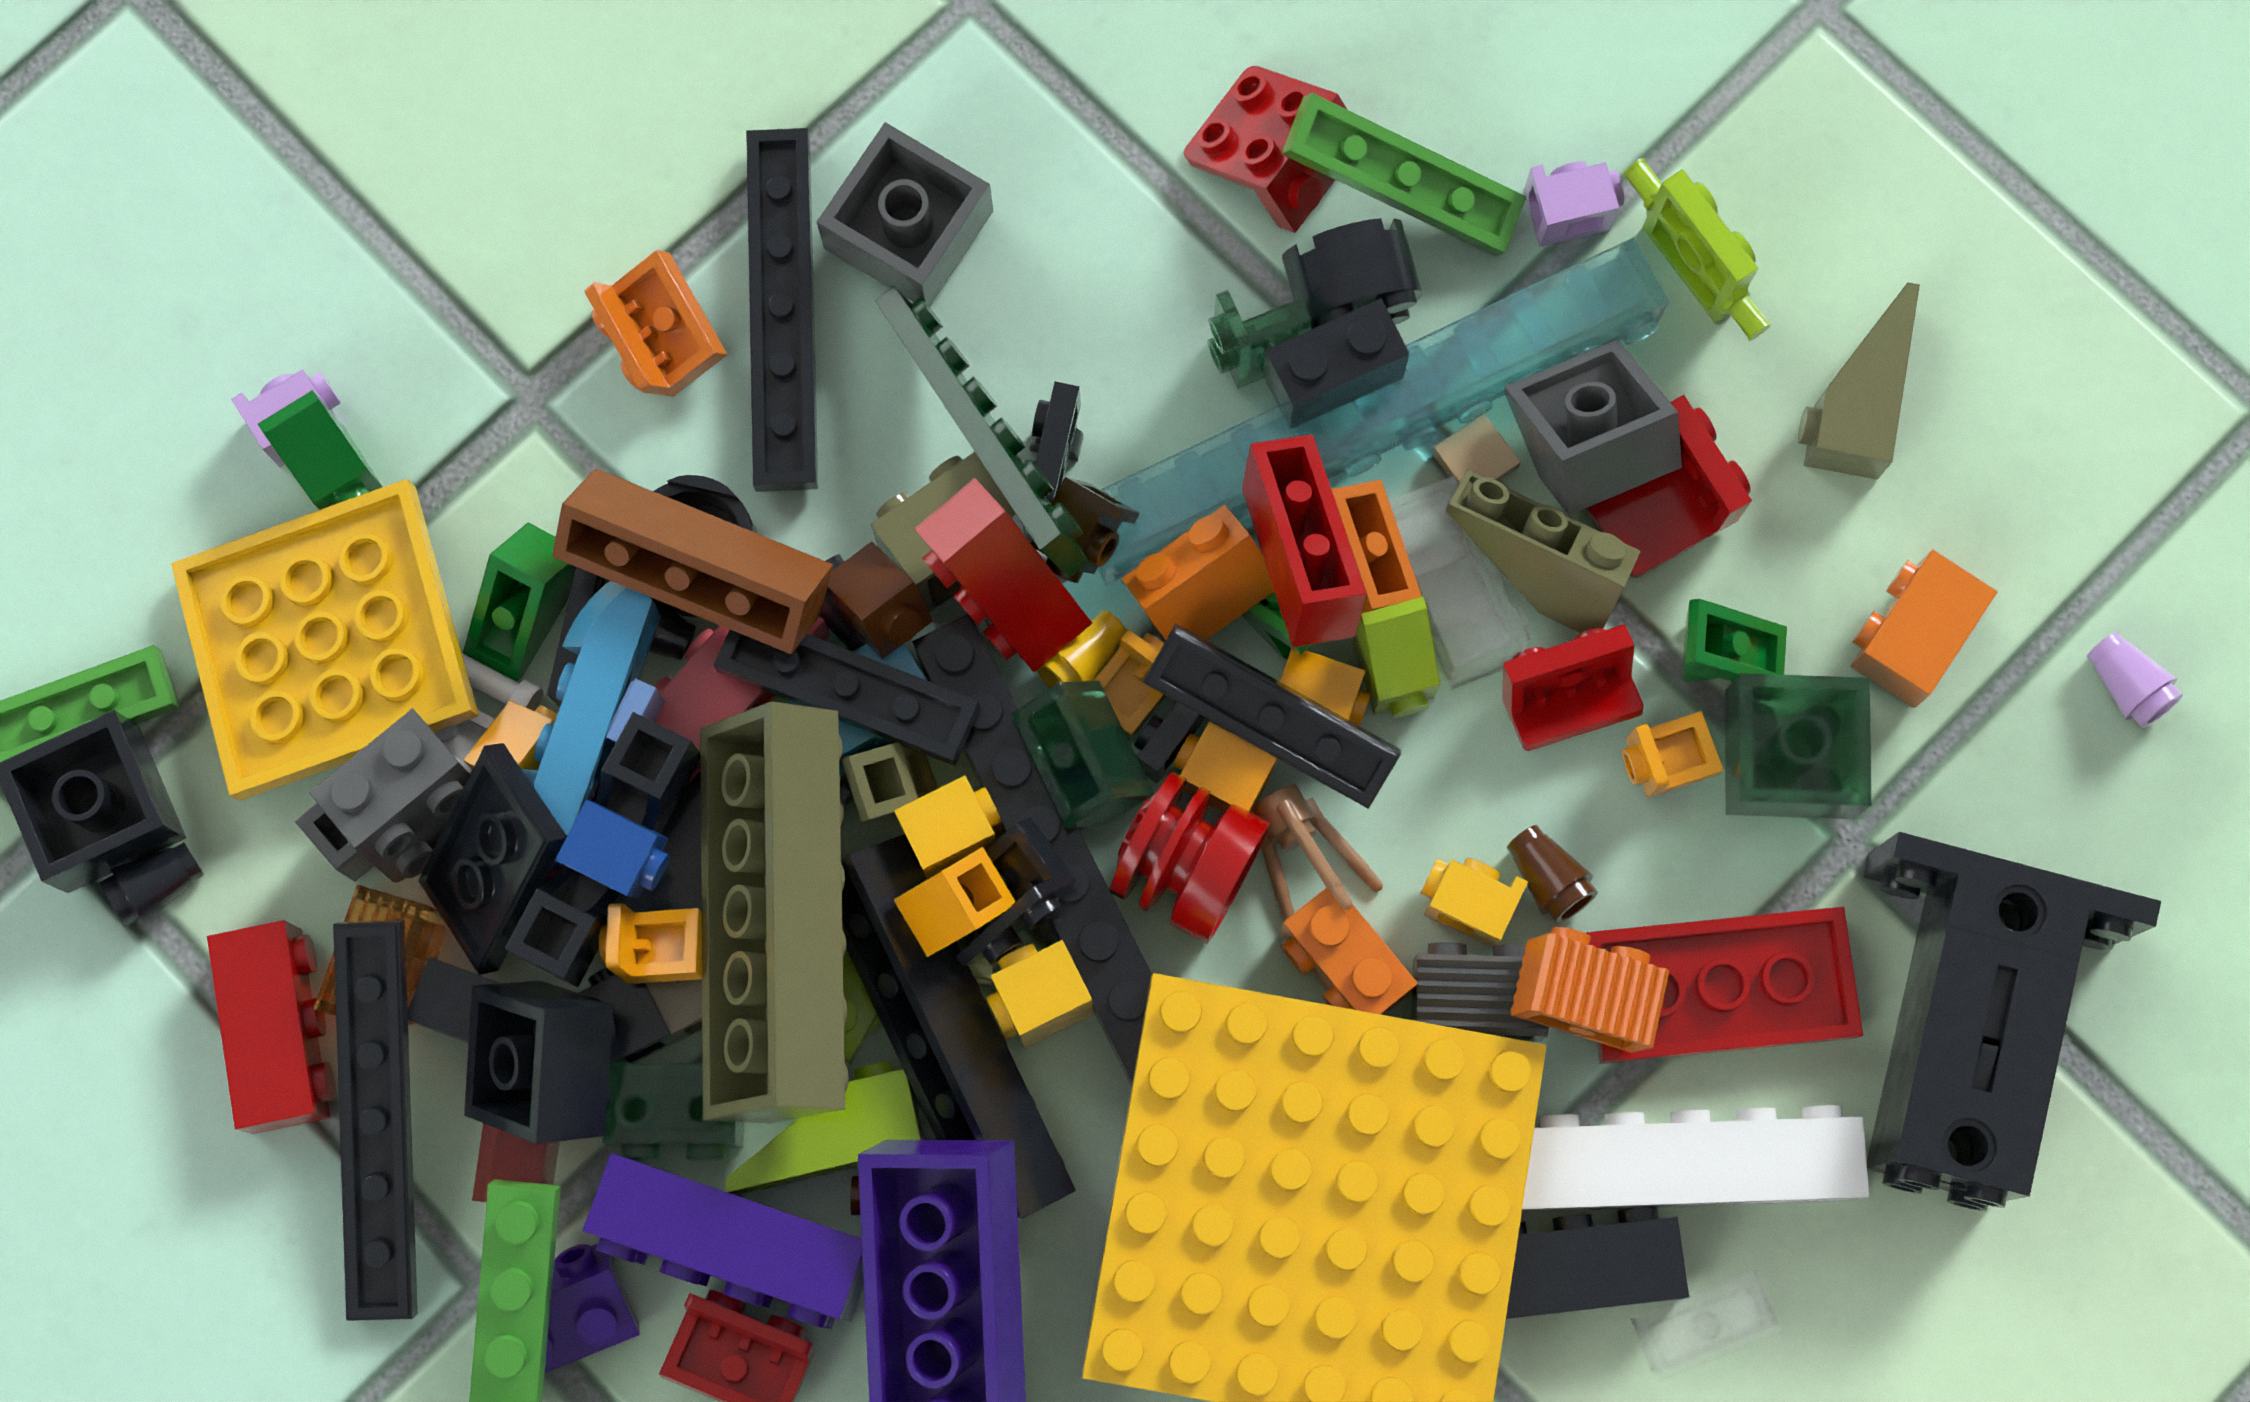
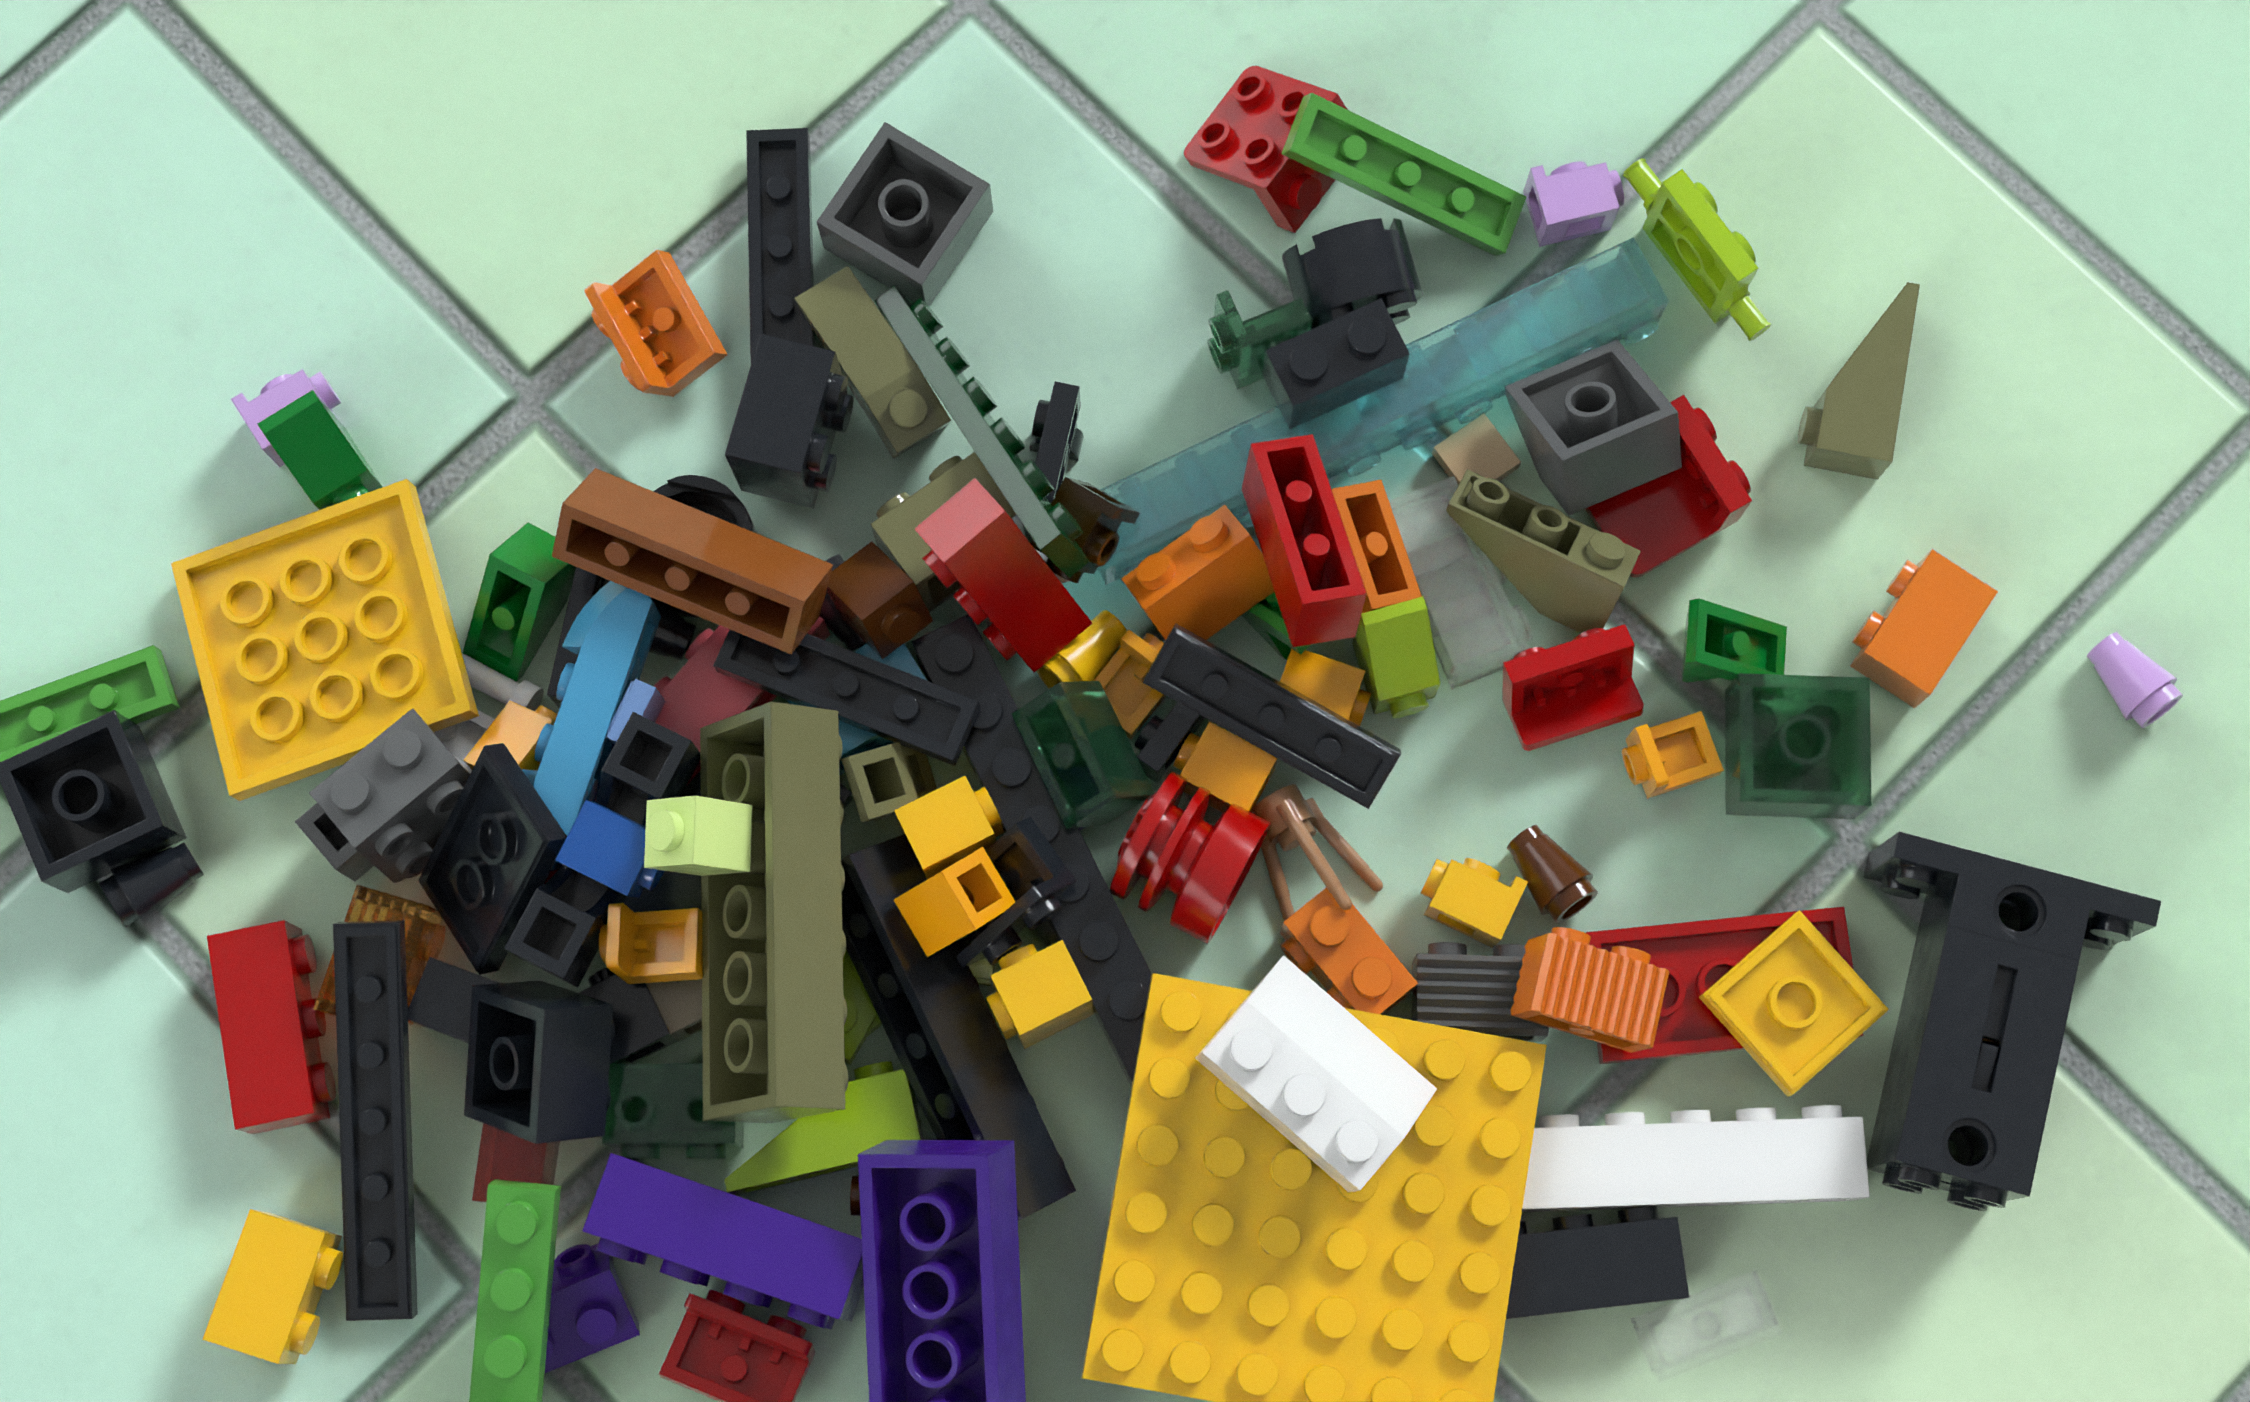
(274, 1288): none -> yellow brick
(698, 835): none -> yellowish green brick
(789, 421): none -> black brick
(875, 362): none -> olive slope
(1317, 1075): none -> white slope
(1793, 1003): none -> yellow tile

